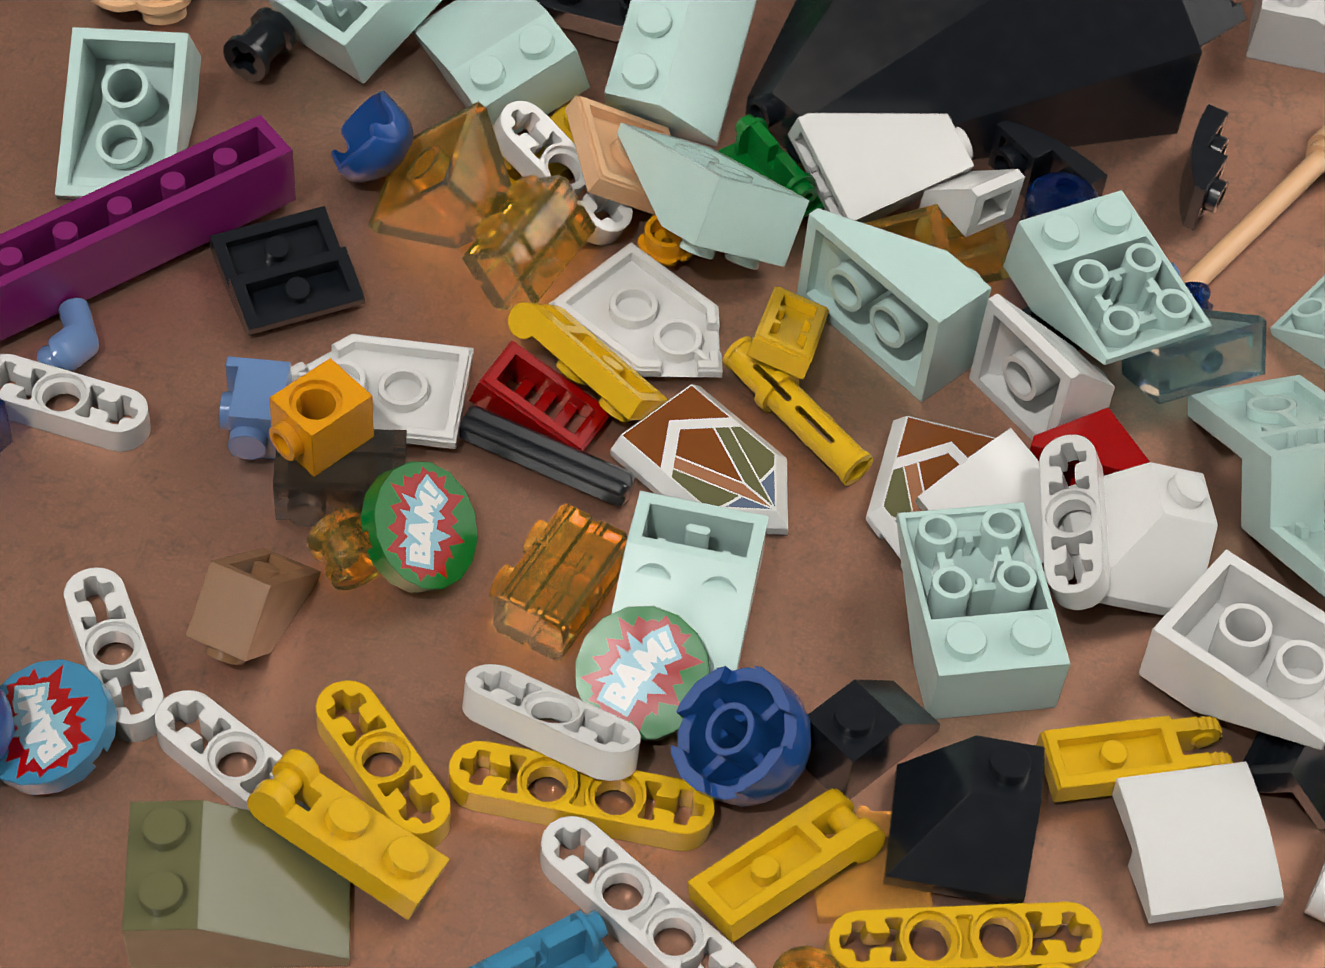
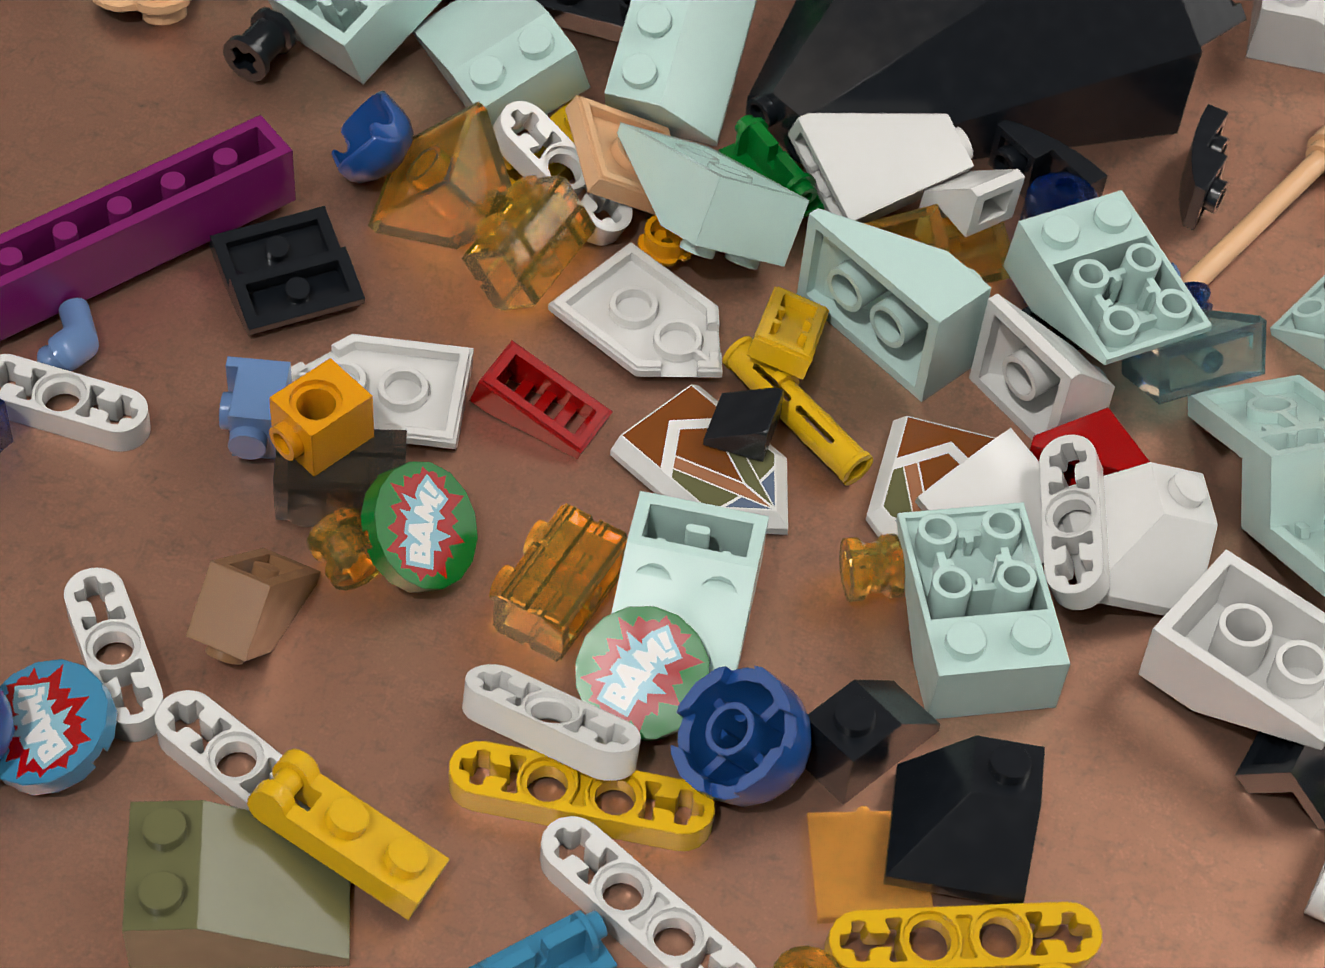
(124, 105): light aqua slope -> none
(378, 736): yellow beam -> none
(547, 456): black axle -> none
(587, 360): yellow plate -> none
(745, 422): none -> black slope
(784, 864): yellow plate -> none
(872, 567): none -> clear yellow wheel
(1089, 758): yellow hinge -> none
(1198, 842): white slope -> none

